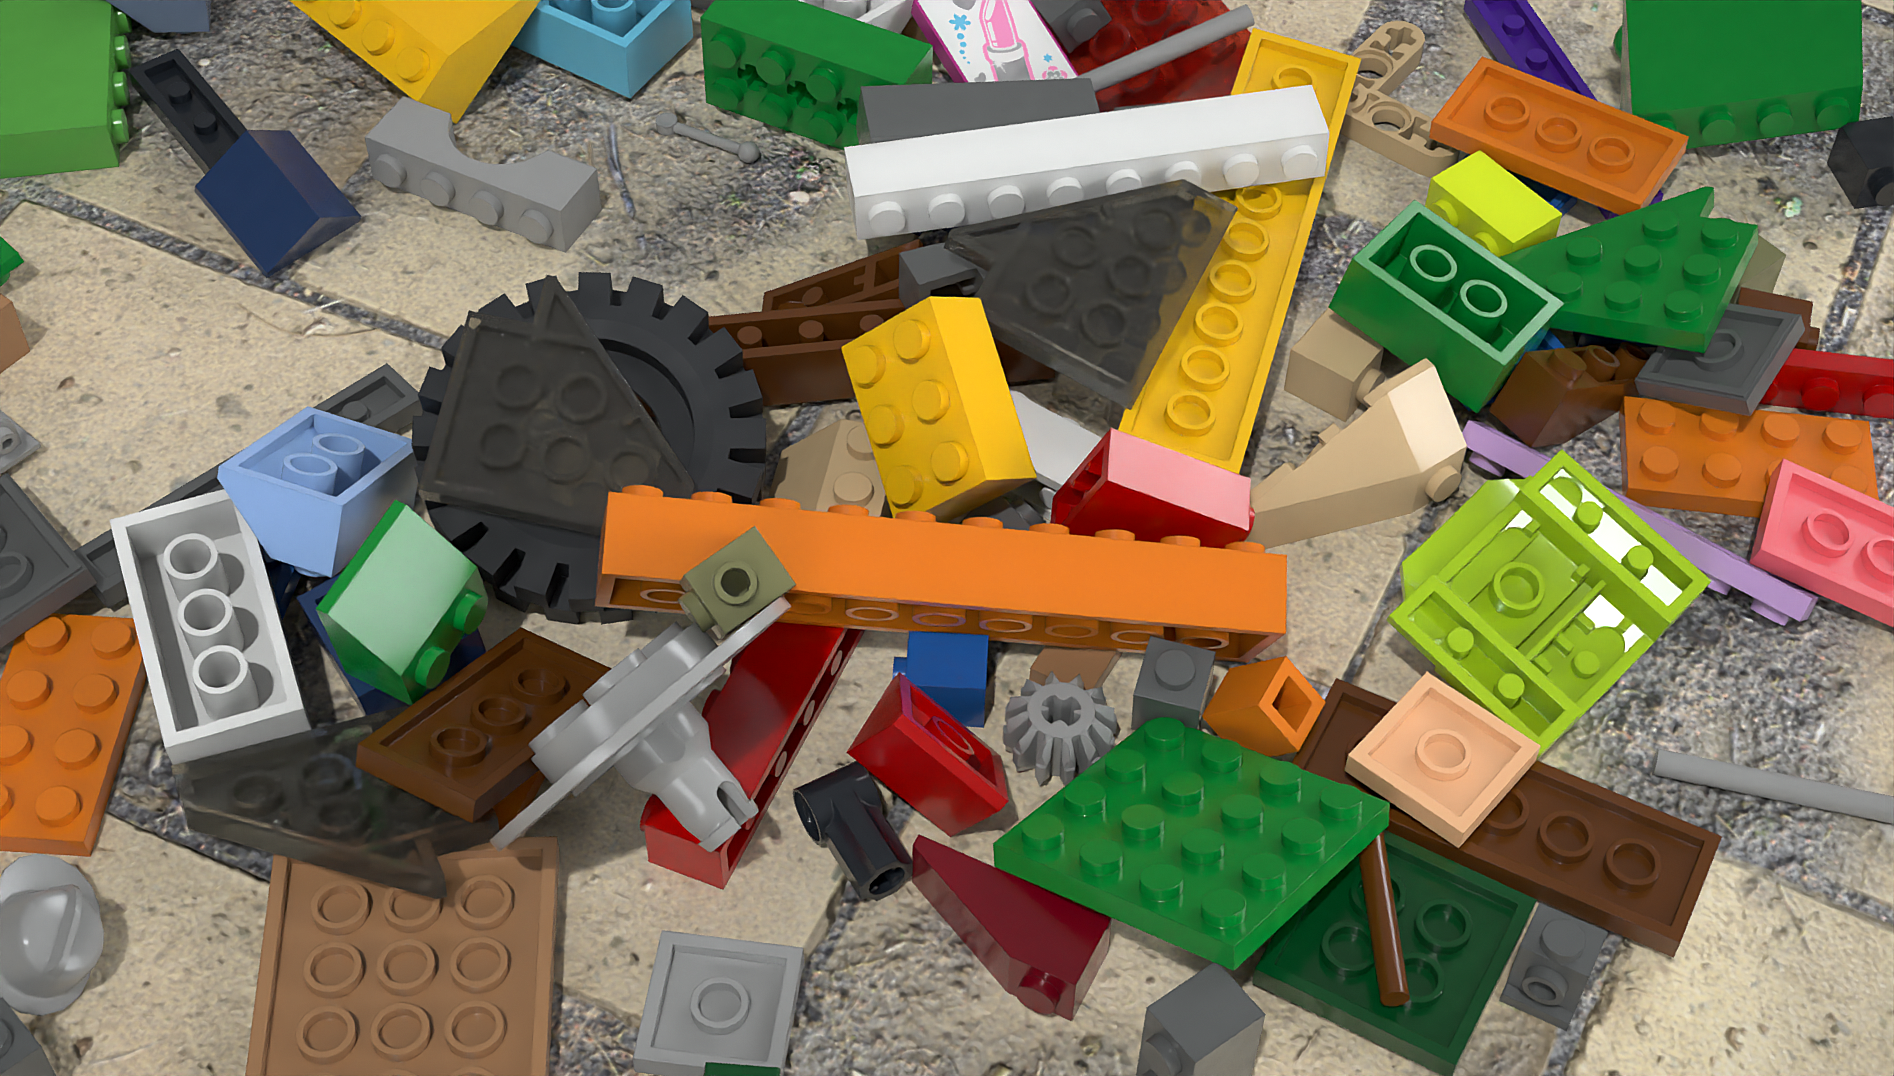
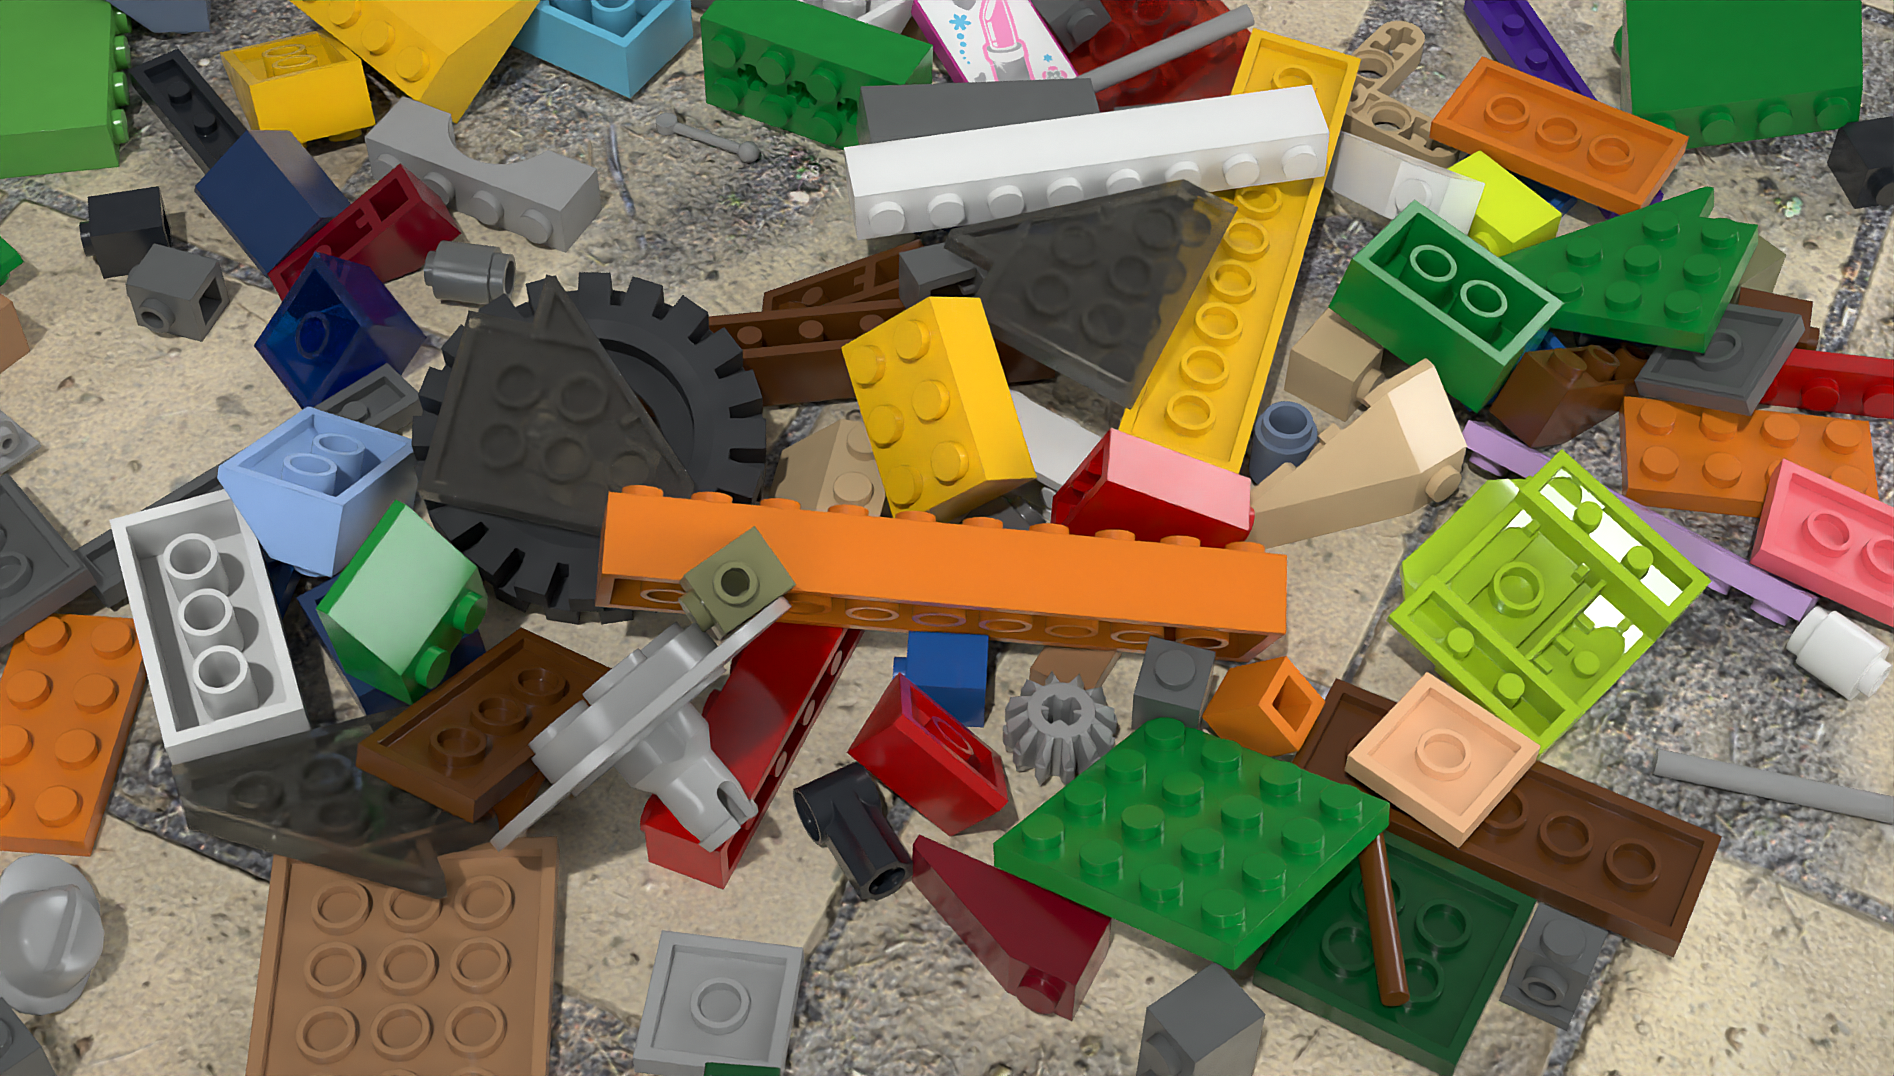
(124, 228): none -> black brick
(177, 292): none -> dark grey brick
(301, 86): none -> yellow slope
(336, 330): none -> clear blue slope
(383, 228): none -> dark red slope
(469, 272): none -> dark grey brick
(1281, 436): none -> sand blue brick
(1391, 180): none -> white slope
(1840, 653): none -> white brick

